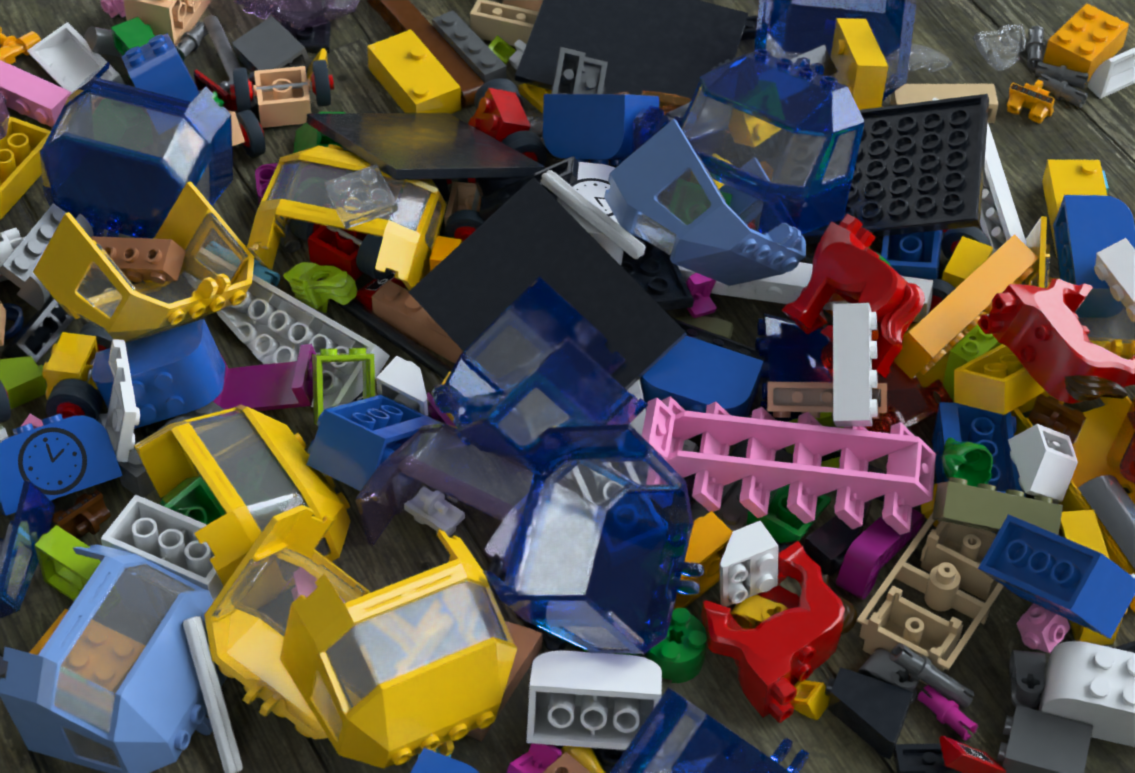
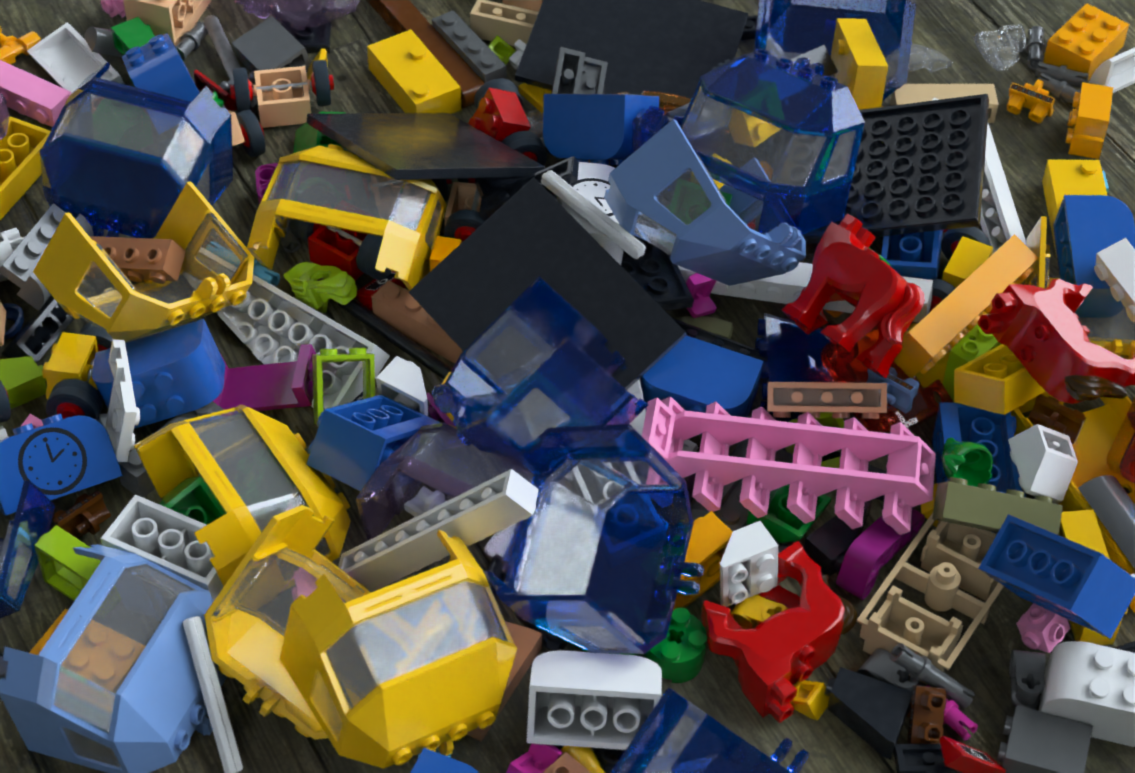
(361, 196): clear plate -> none
(415, 542): none -> white brick
(853, 365): white brick -> none
(899, 392): none -> medium blue hips
(926, 715): none -> reddish brown hips
(1089, 120): none -> light orange piece

